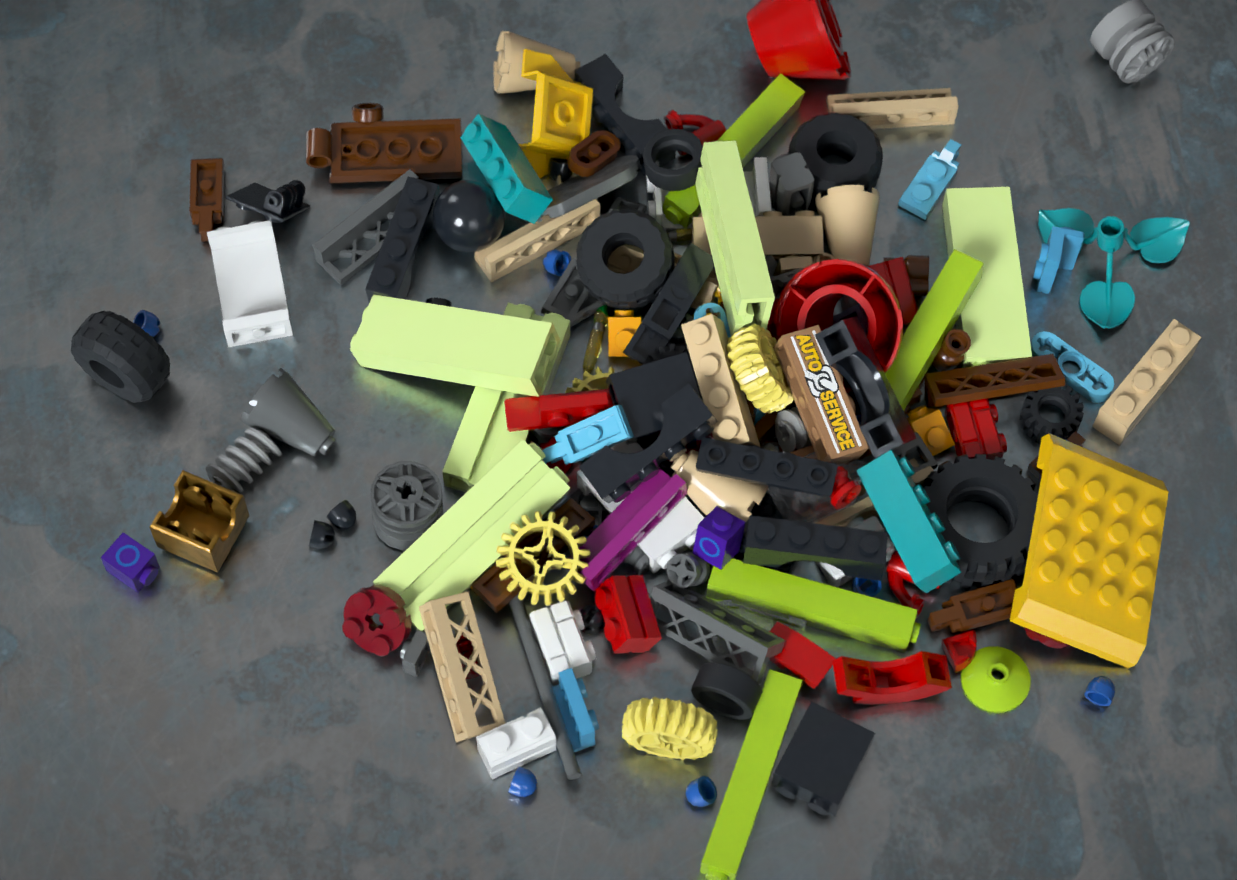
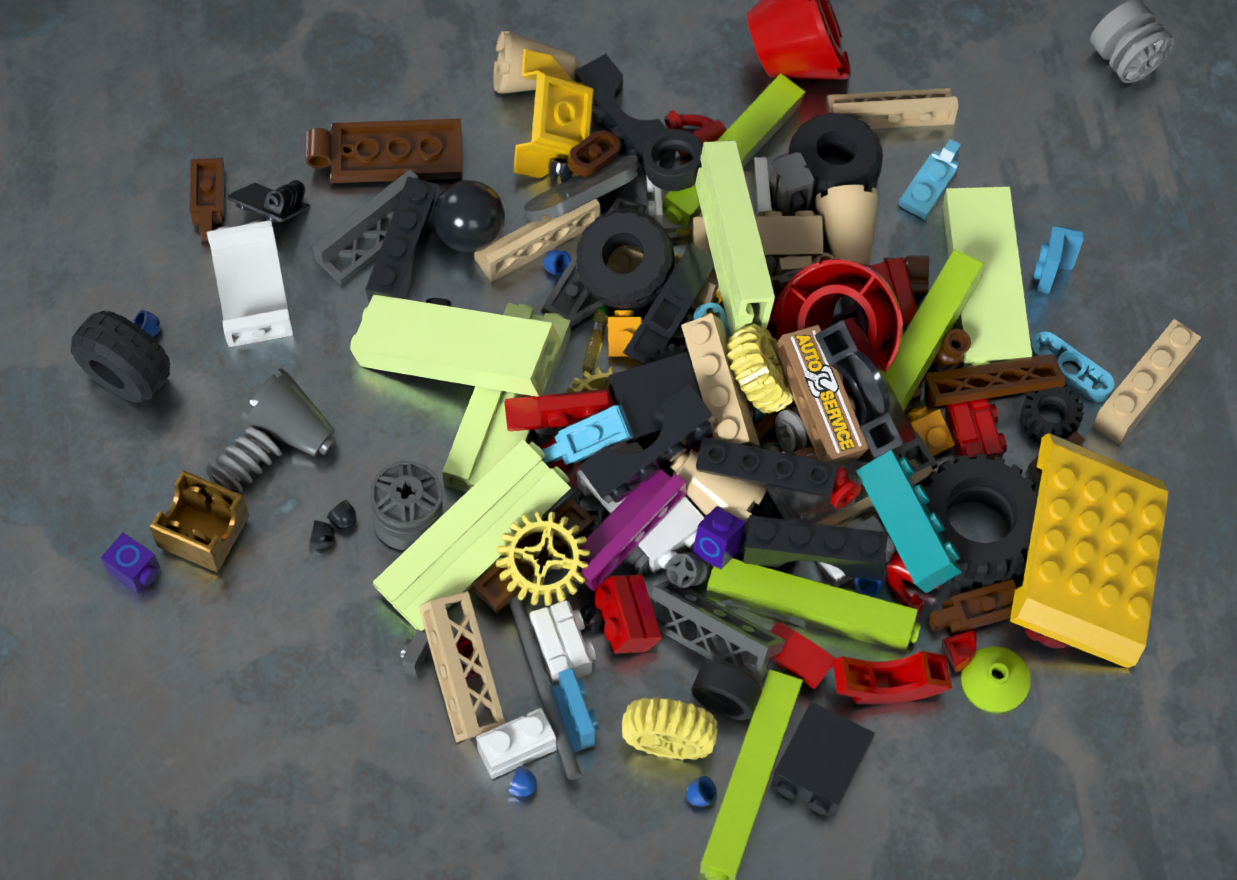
(362, 628): dark red plate -> none
(367, 112): reddish brown tile -> none
(506, 168): teal brick -> none
(1100, 691): blue hinge -> none
(1159, 242): teal plant -> none

